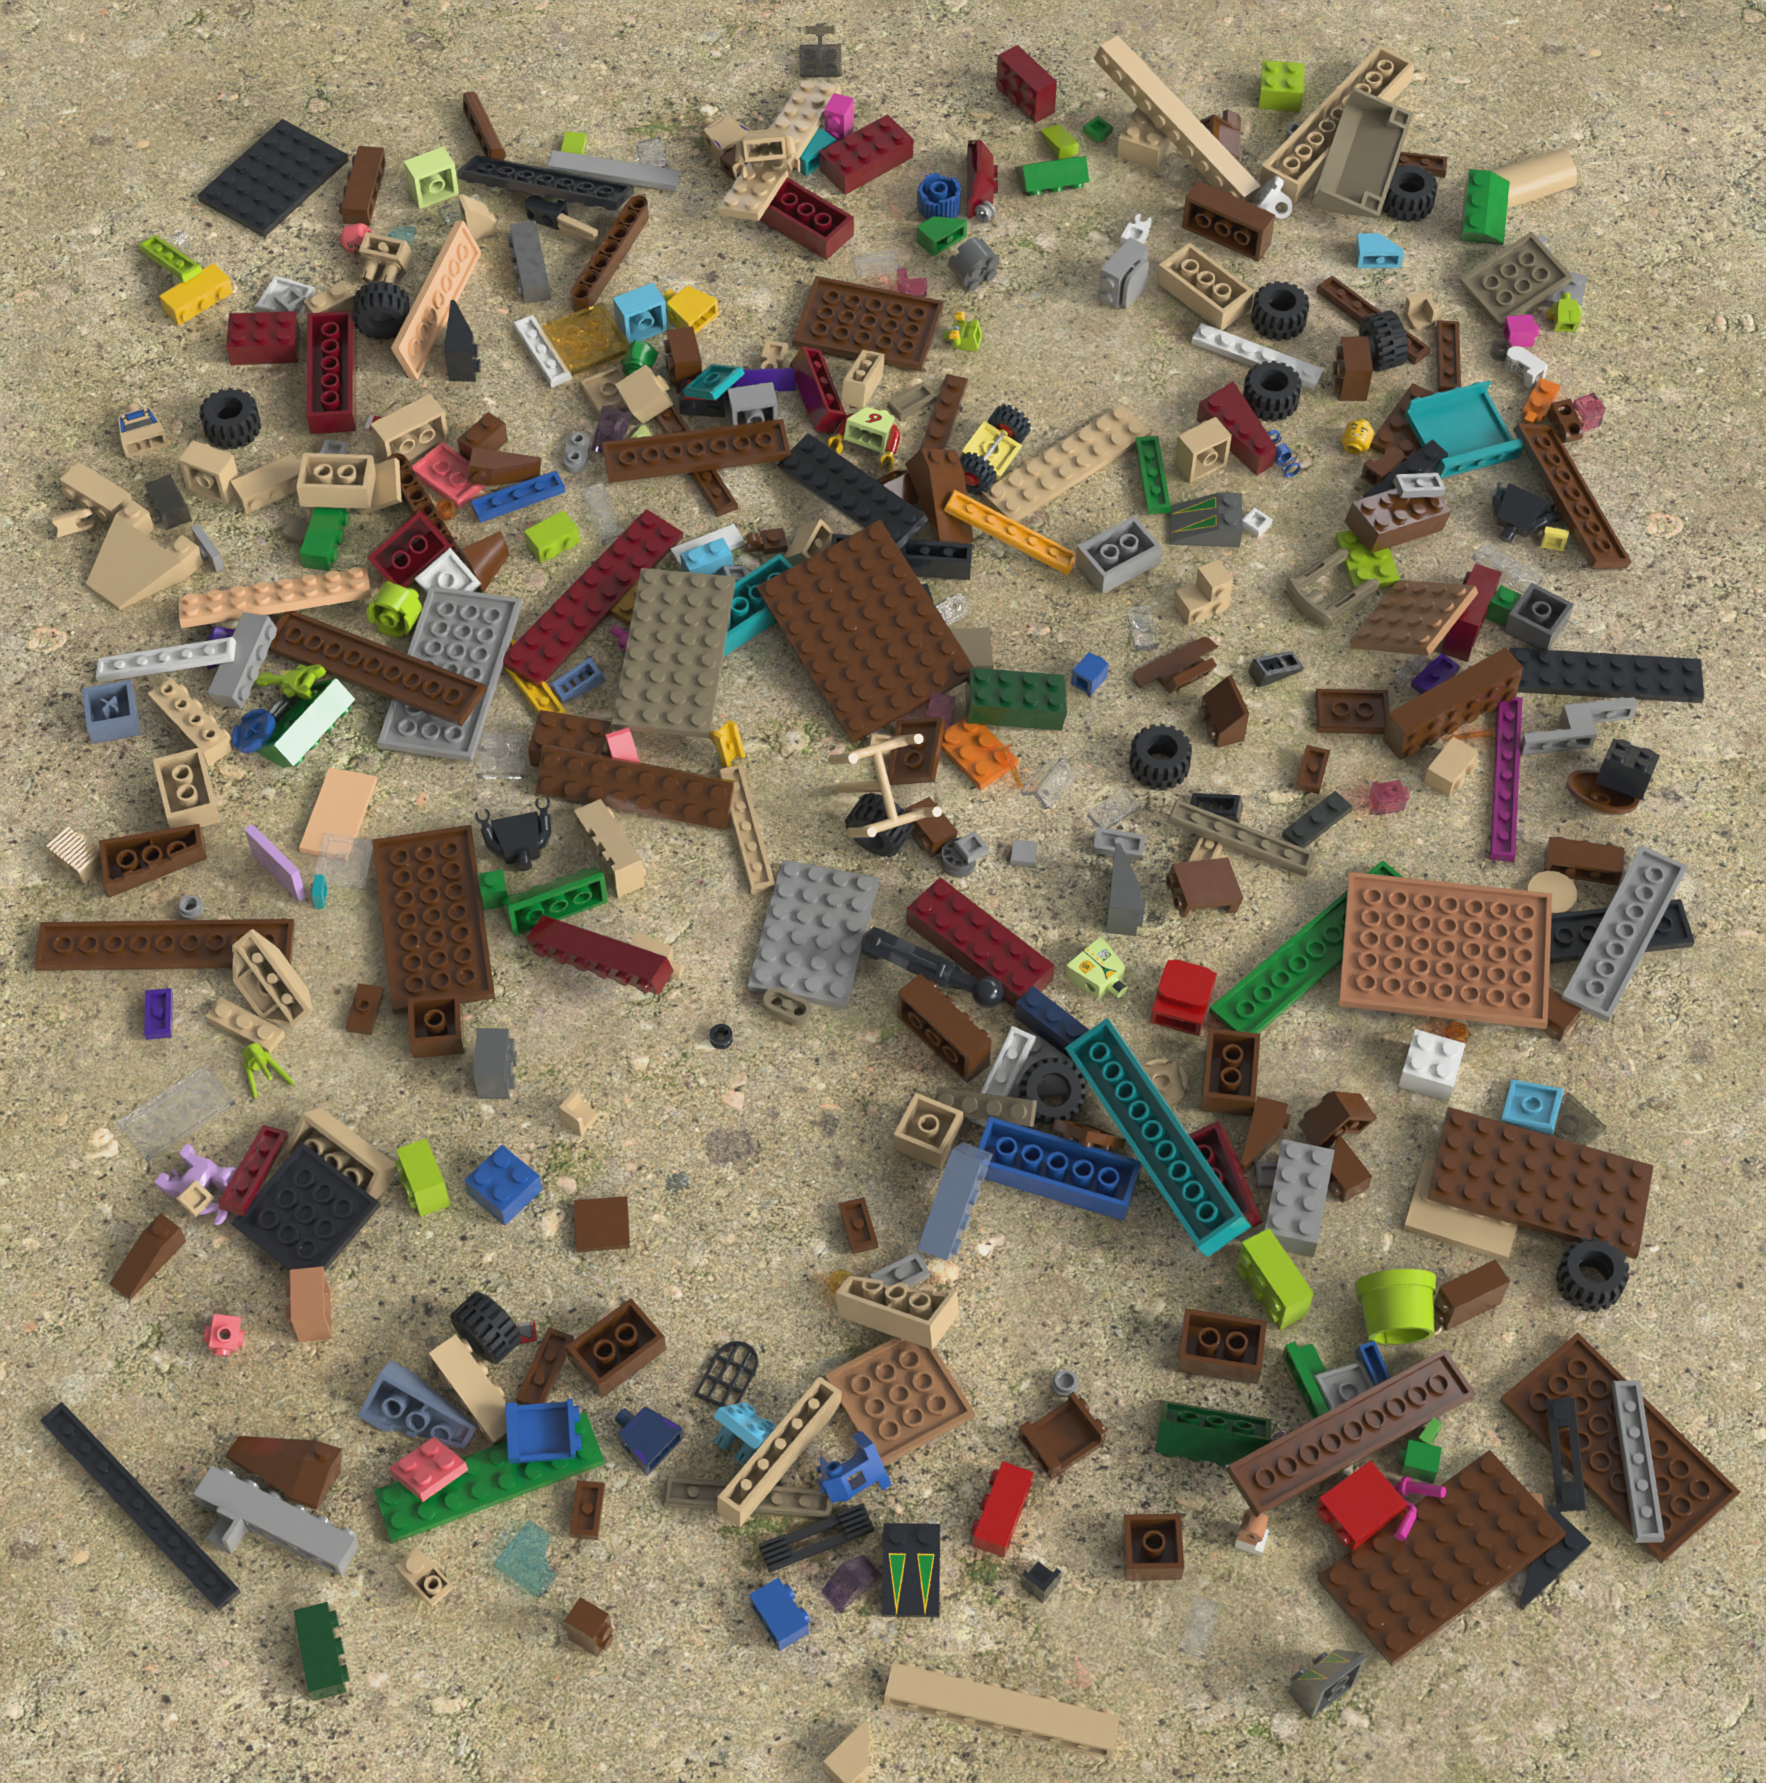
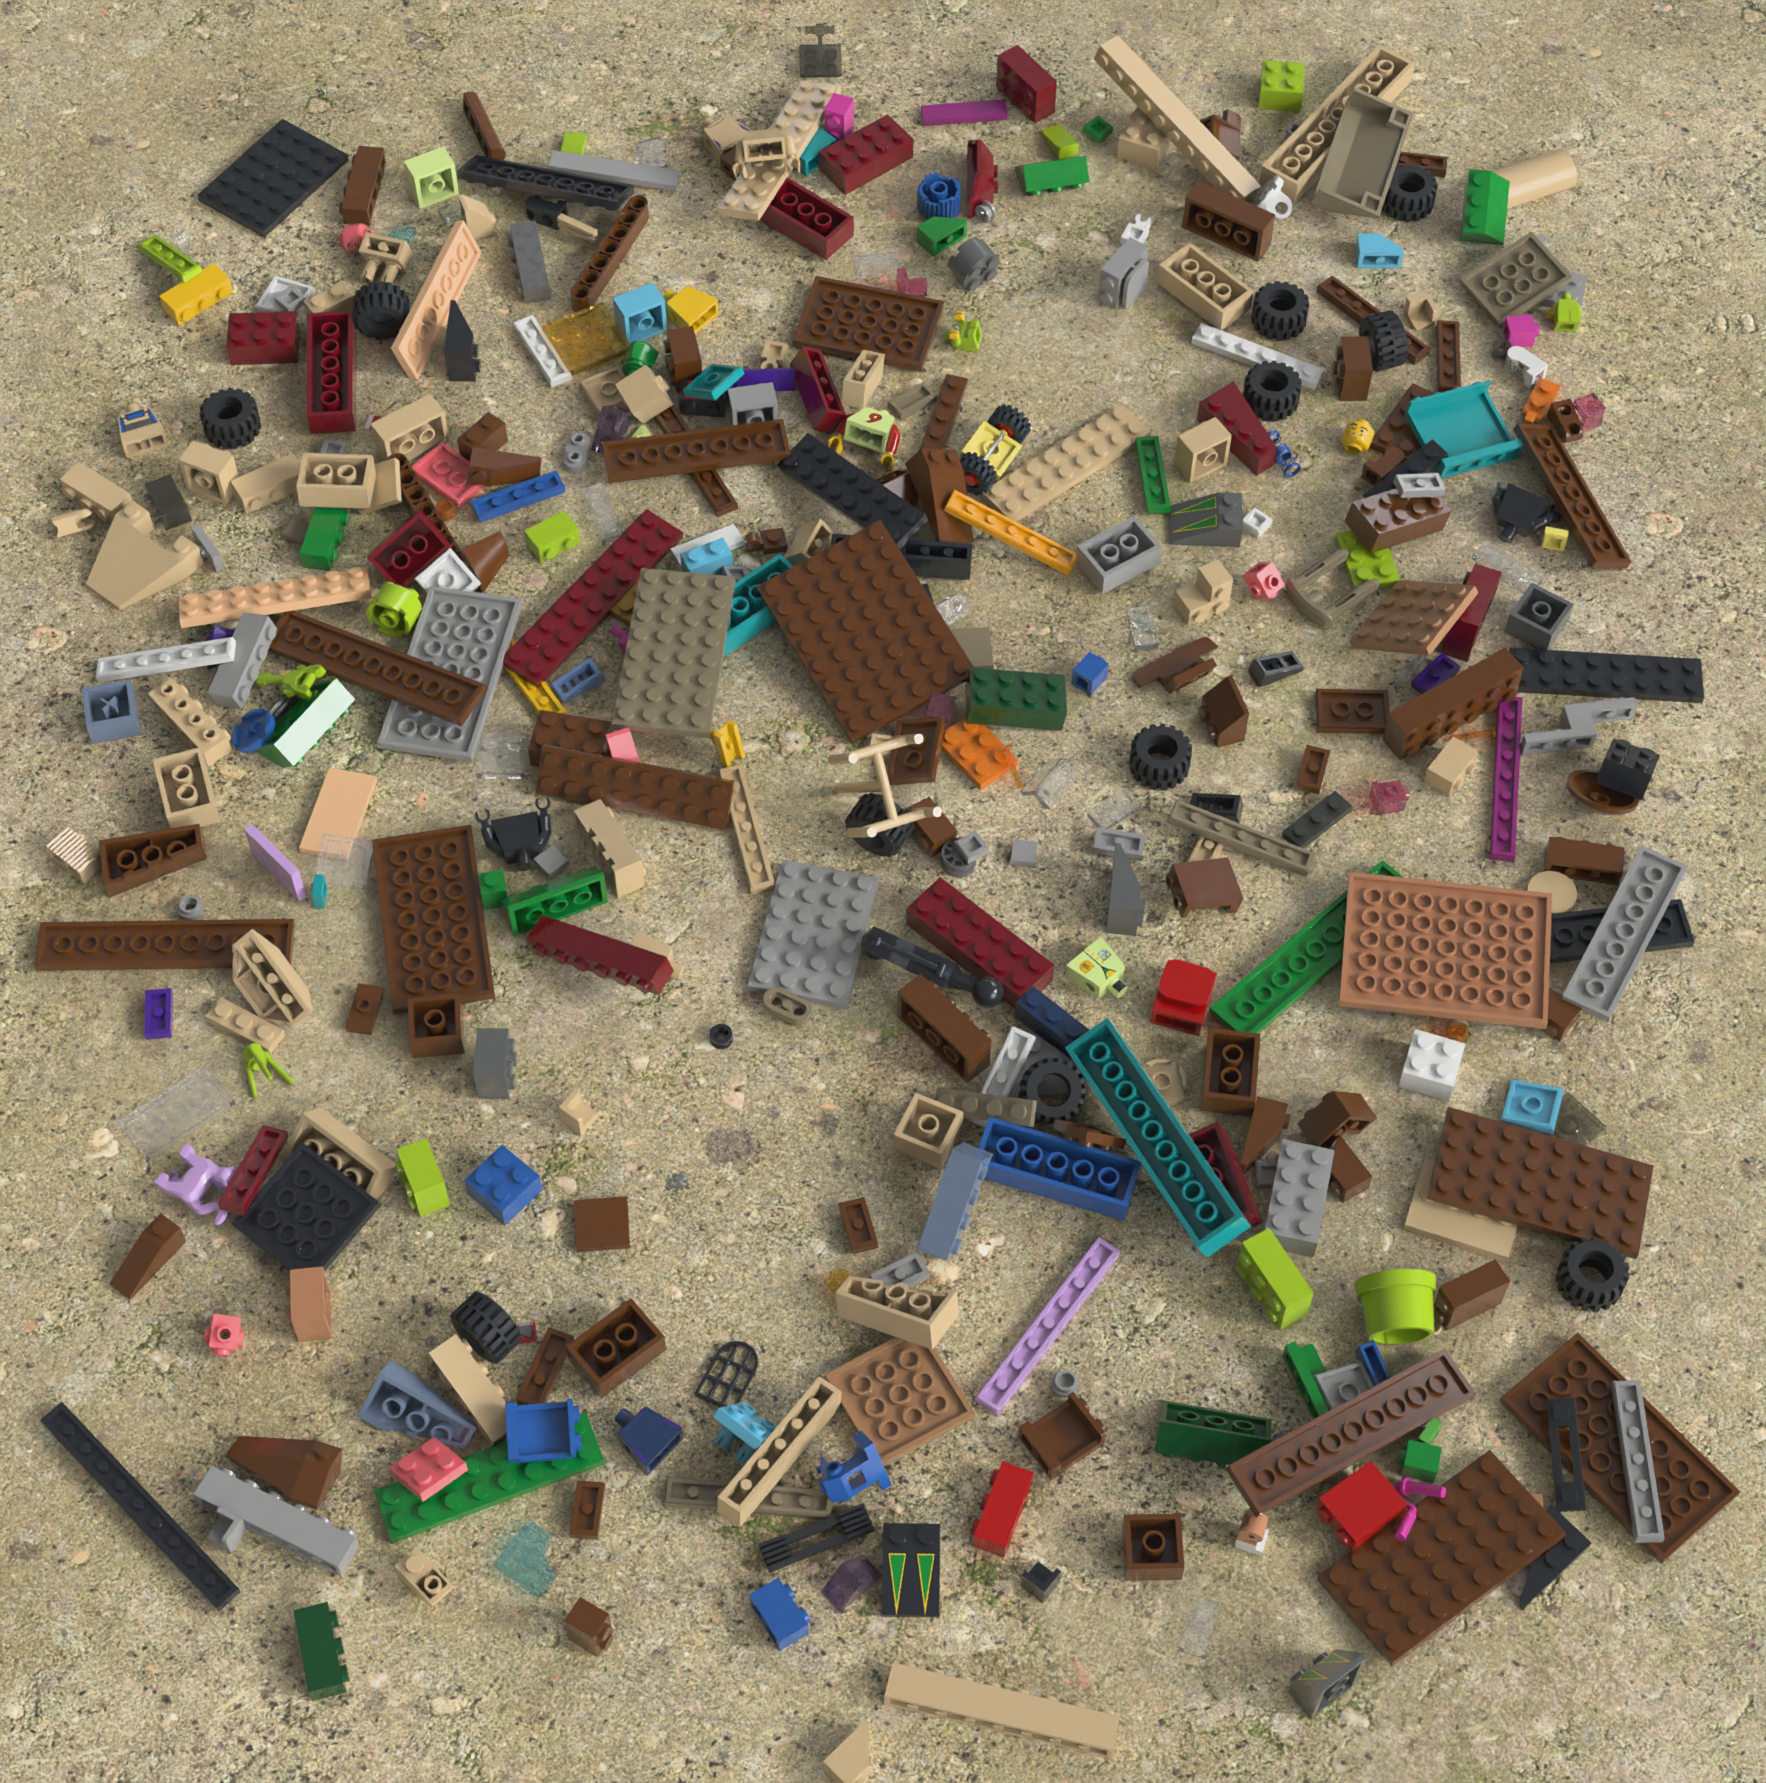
(195, 1198): tan tile -> none
(551, 861): none -> light grey tile
(964, 112): none -> magenta tile
(1047, 1326): none -> lavender tile
(1221, 1346): reddish brown brick -> none
(1263, 580): none -> coral brick
(1502, 605): green brick -> none

